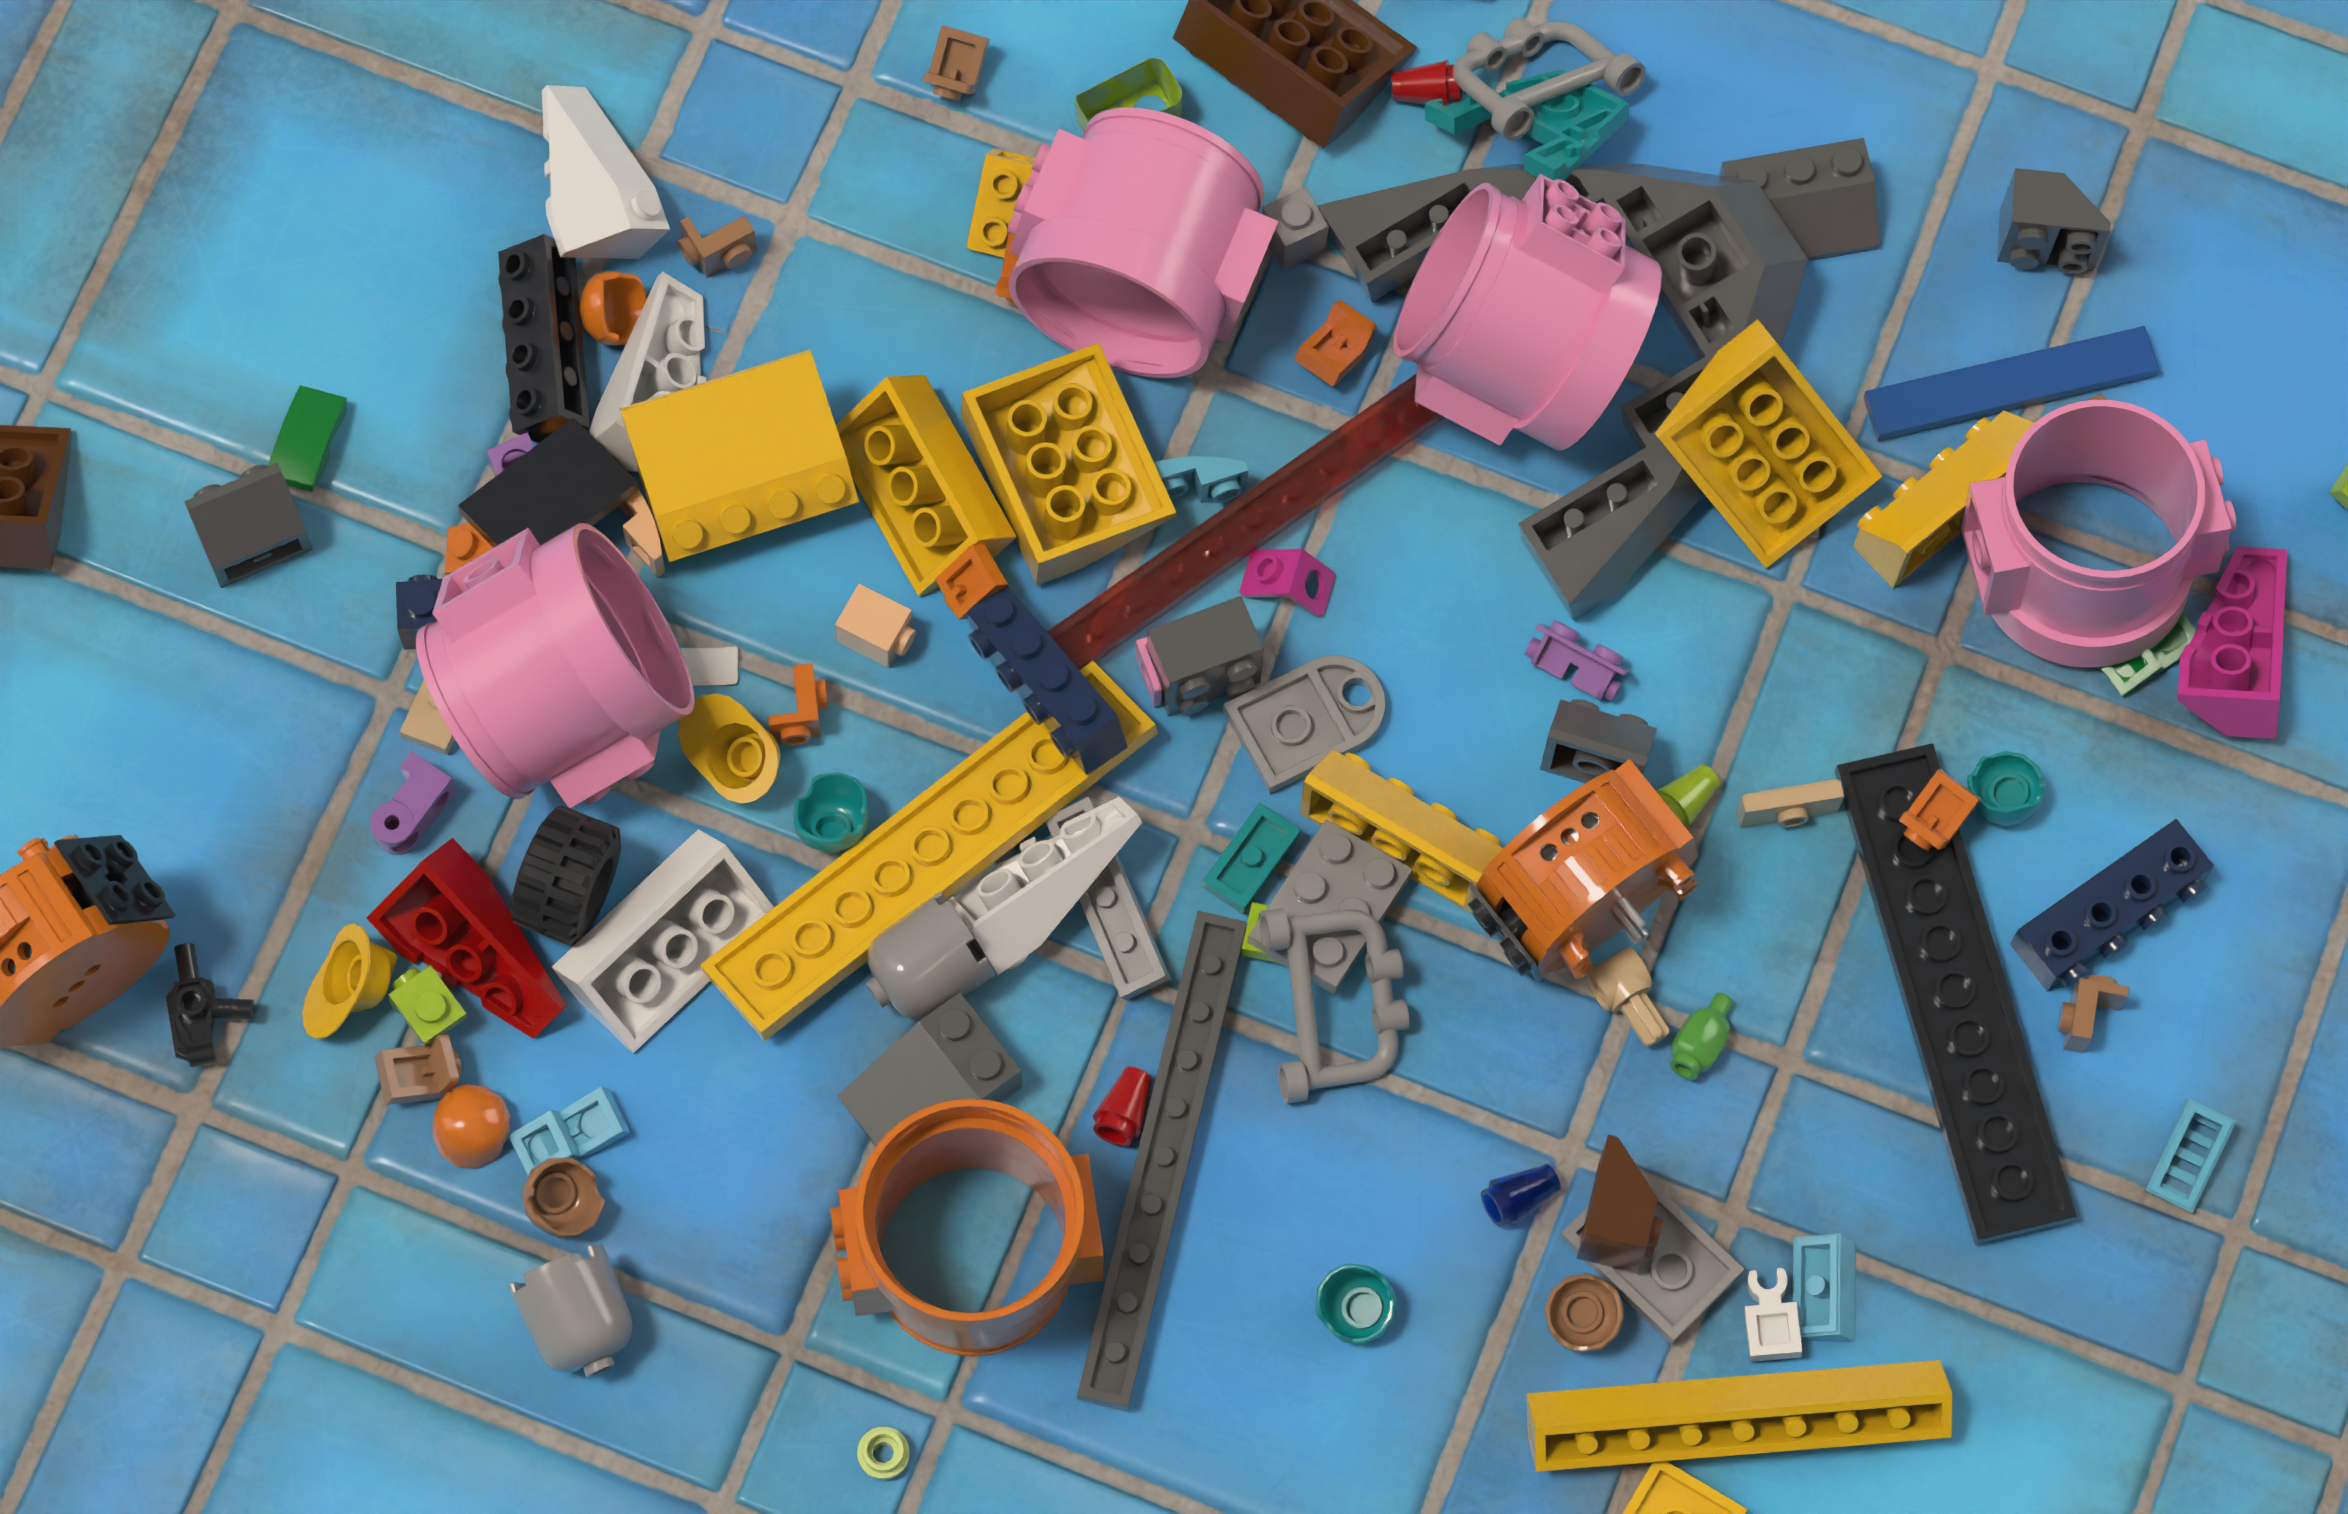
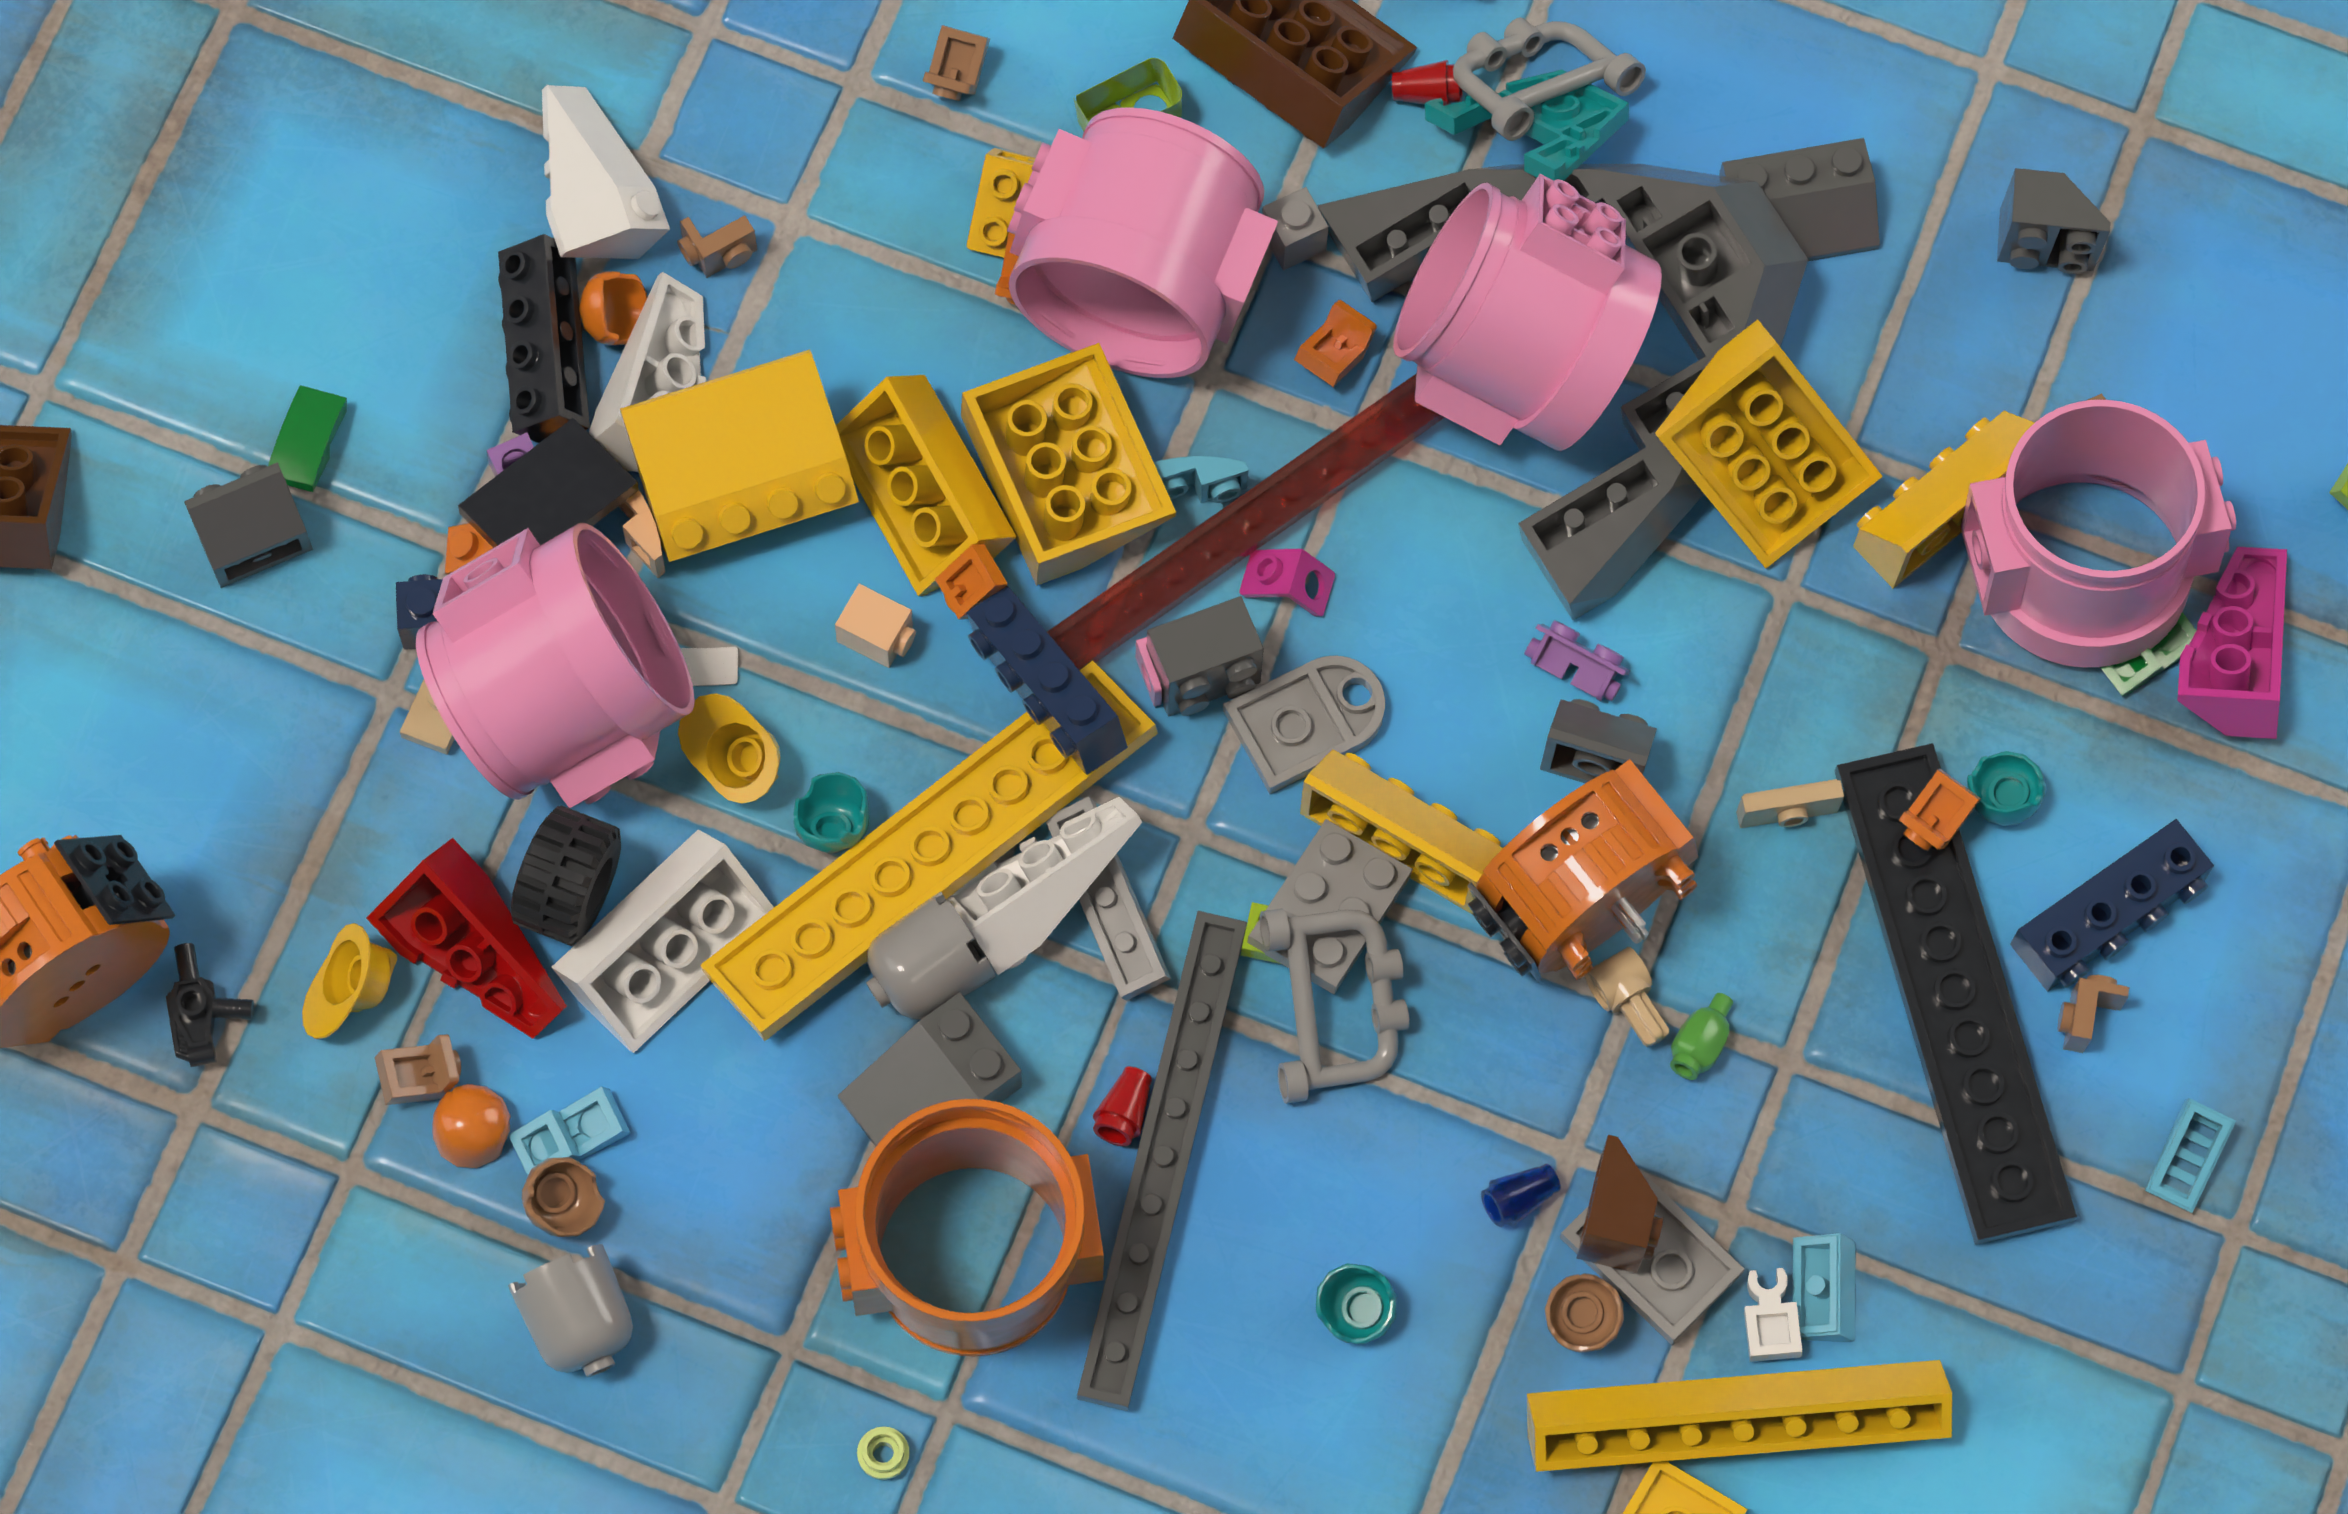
(413, 808): medium lavender leg -> none
(426, 1004): lime bracket -> none
(810, 697): orange bracket -> none
(1251, 858): teal plate -> none
(1690, 793): lime cone -> none
(2011, 383): blue tile -> none

